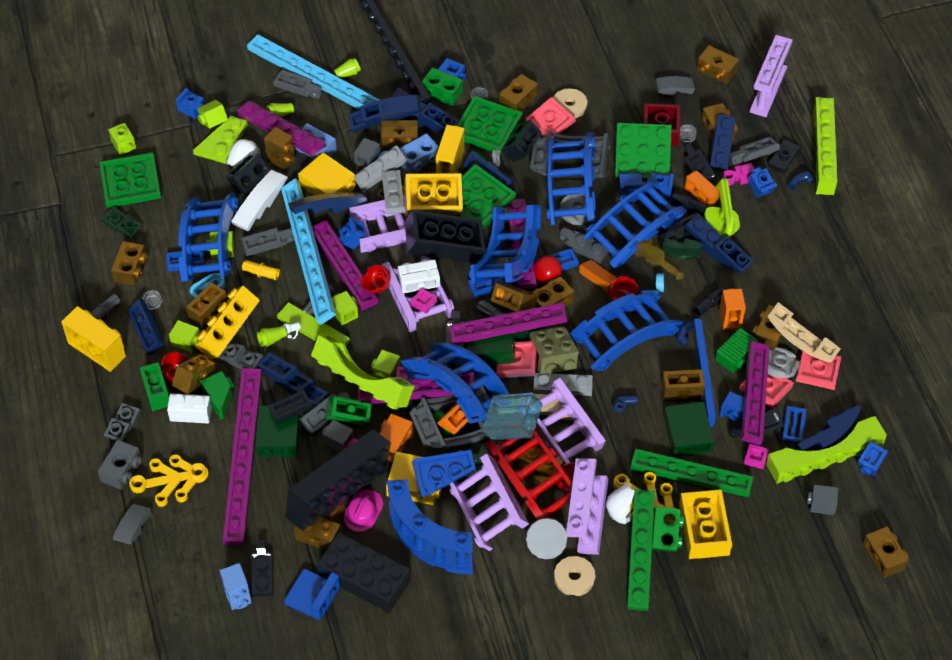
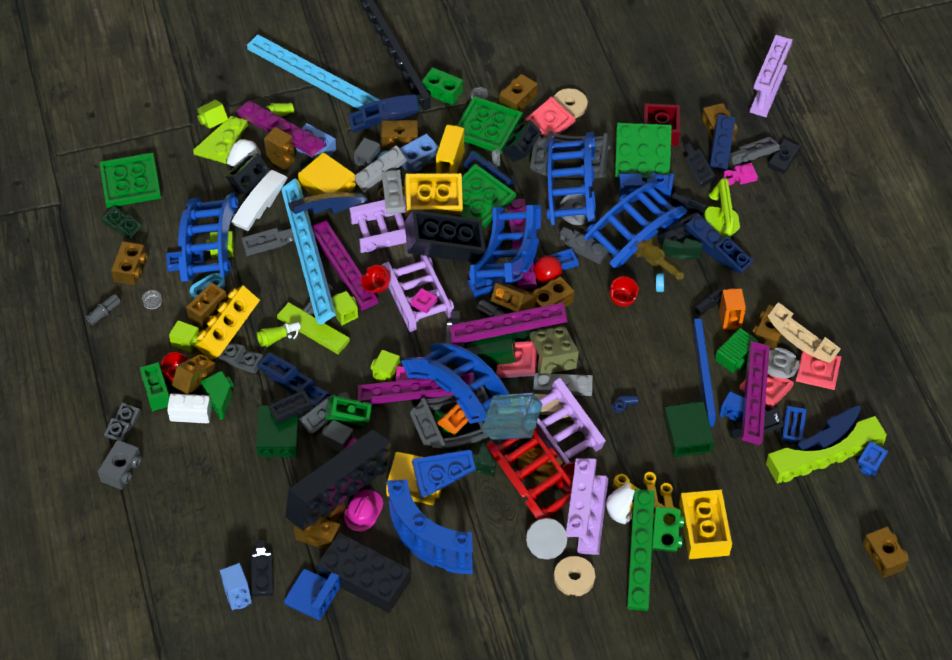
(94, 338): yellow brick -> none
(123, 143): lime brick -> none
(130, 525): dark grey slope -> none
(145, 326): dark blue plate -> none
(172, 479): yellow plant -> none
(189, 102): blue brick -> none
(242, 457): magenta plate -> none
(260, 270): yellow axle -> none
(297, 84): dark grey hinge -> none
(334, 354): lime arch -> none
(348, 68): lime cone -> none
(352, 233): blue brick -> none
(398, 432): orange brick -> none
(418, 276): white brick -> none
(429, 115): dark blue slope -> none
(453, 68): blue brick -> none
(507, 500): lavender fence -> none
(597, 274): orange slope -> none
(617, 309): blue fence -> none
(671, 84): dark grey slope -> none
(683, 330): dark blue arm -> none
(683, 385): pearl gold brick -> none
(687, 133): clear tile -> none
(692, 473): green plate -> none
(701, 189): orange slope -> none
(717, 64): pearl gold brick -> none
(756, 456): dark pink plate -> none
(759, 186): blue brick -> none
(797, 178): dark blue arm -> none
(823, 499): dark grey brick -> none
(826, 146): lime arch -> none

